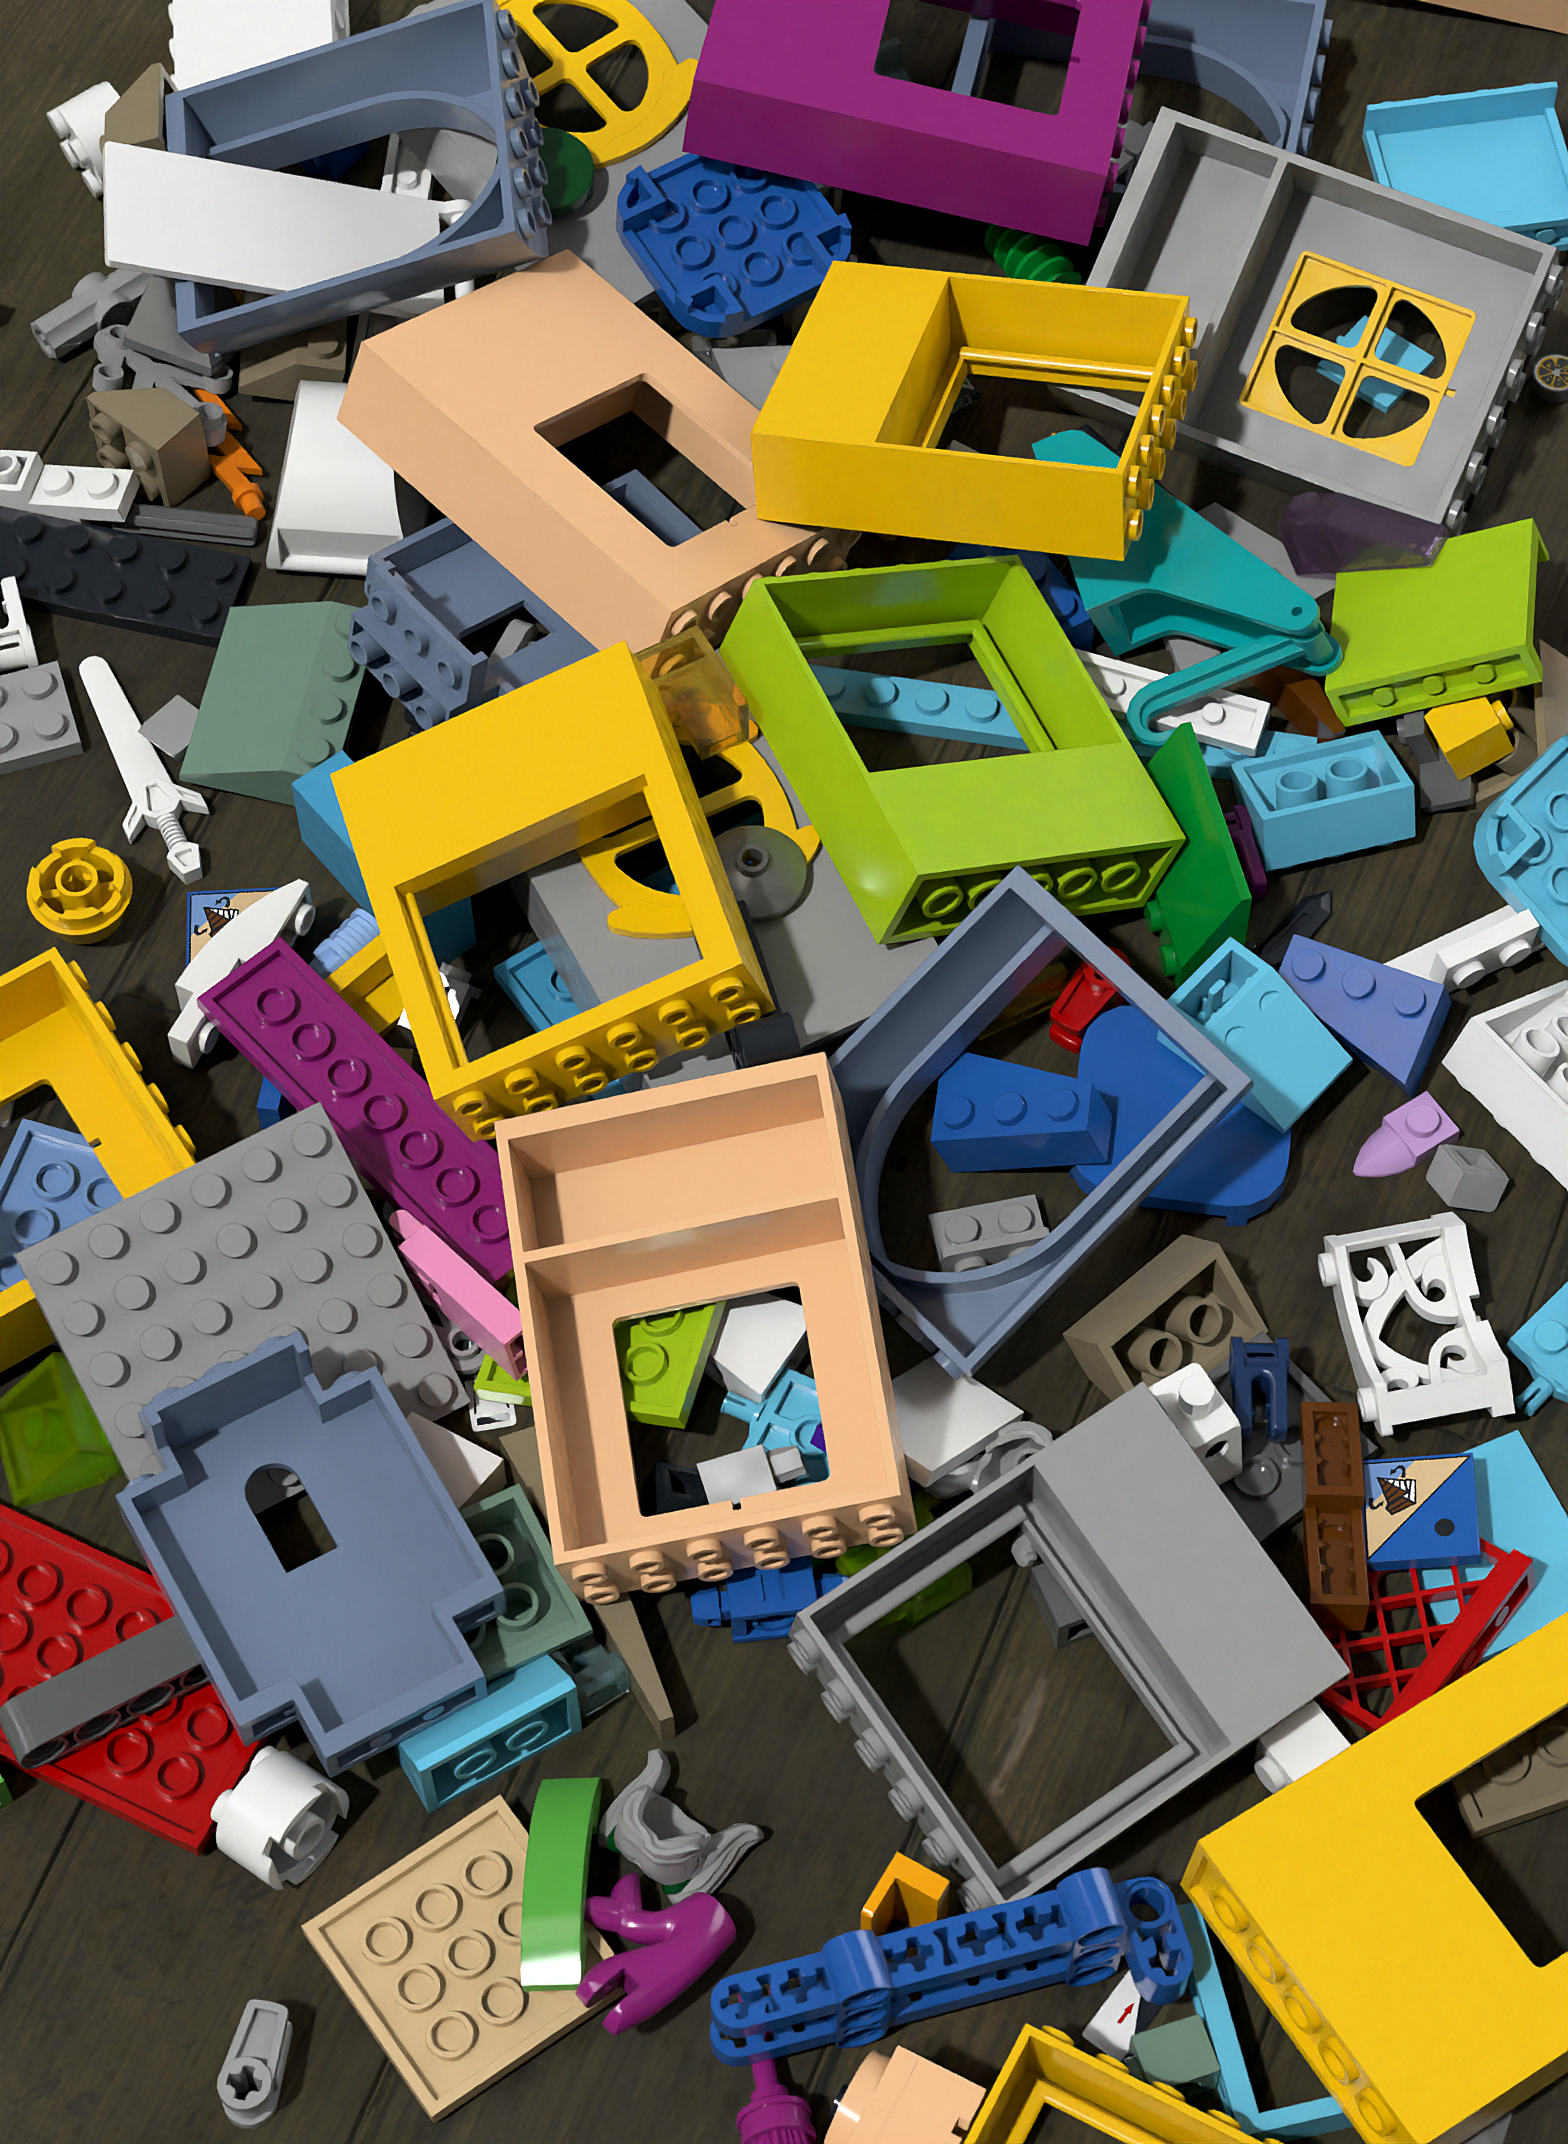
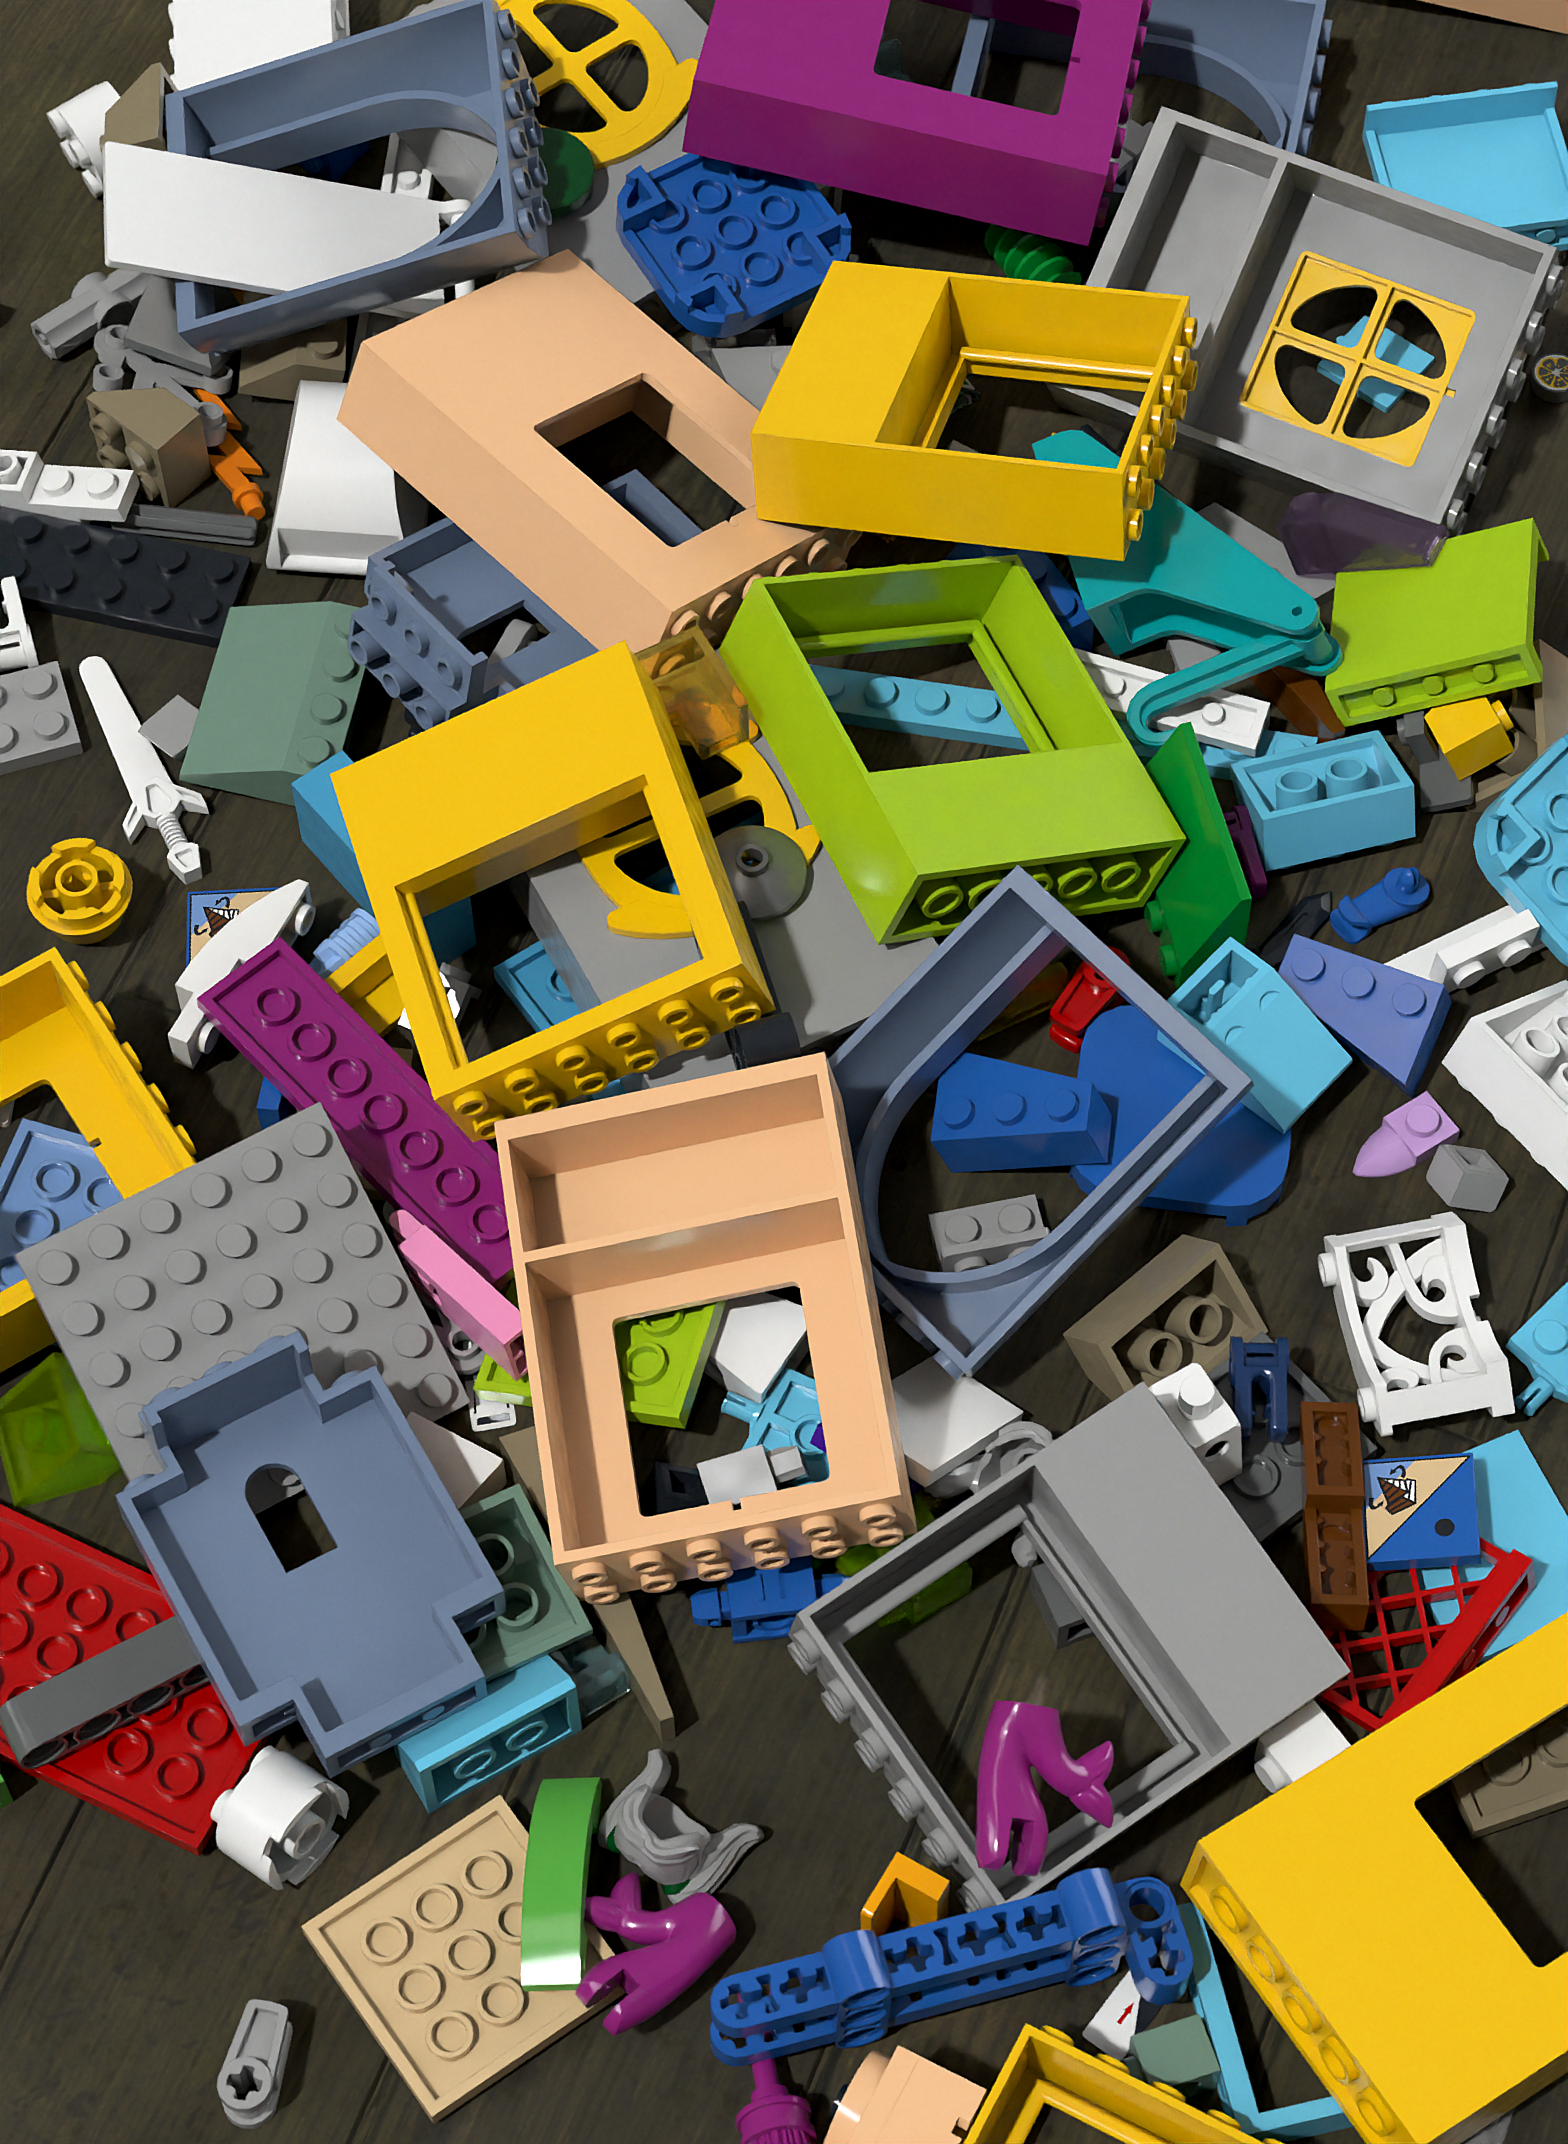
(1007, 1799): none -> magenta piece
(1391, 898): none -> blue piece

